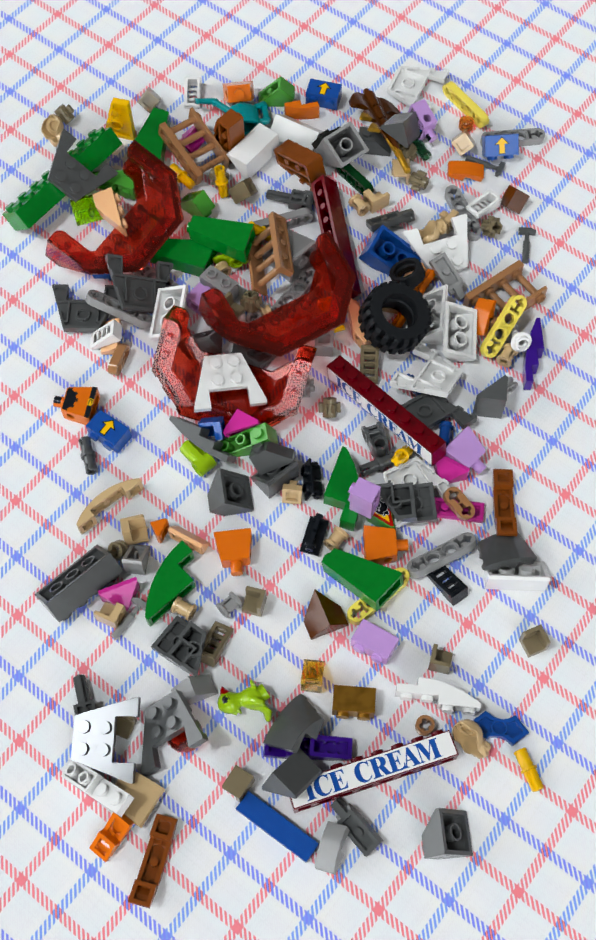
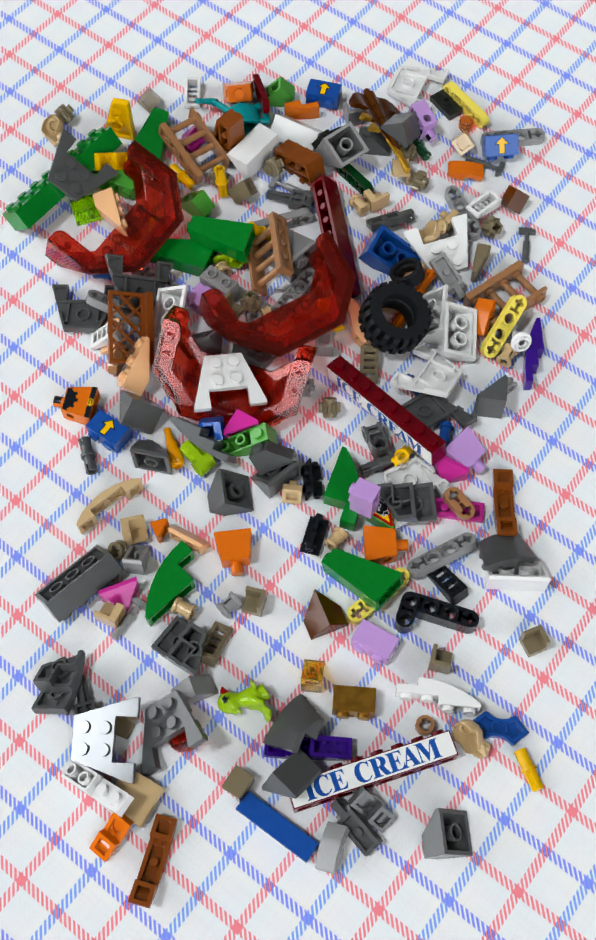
(58, 684): none -> dark grey slope
(114, 159): none -> yellow slope
(136, 374): none -> light nougat slope
(139, 412): none -> dark grey slope
(146, 324): none -> dark orange fence
(150, 456): none -> dark grey slope
(173, 450): none -> light orange piece
(261, 93): none -> dark red tile
(273, 166): none -> dark tan gear
(275, 181): none -> light grey piece
(352, 115): none -> light grey panel
(372, 809): none -> dark grey slope
(436, 617): none -> black beam
(446, 105): none -> pearl dark grey plate
(481, 256): none -> dark tan slope

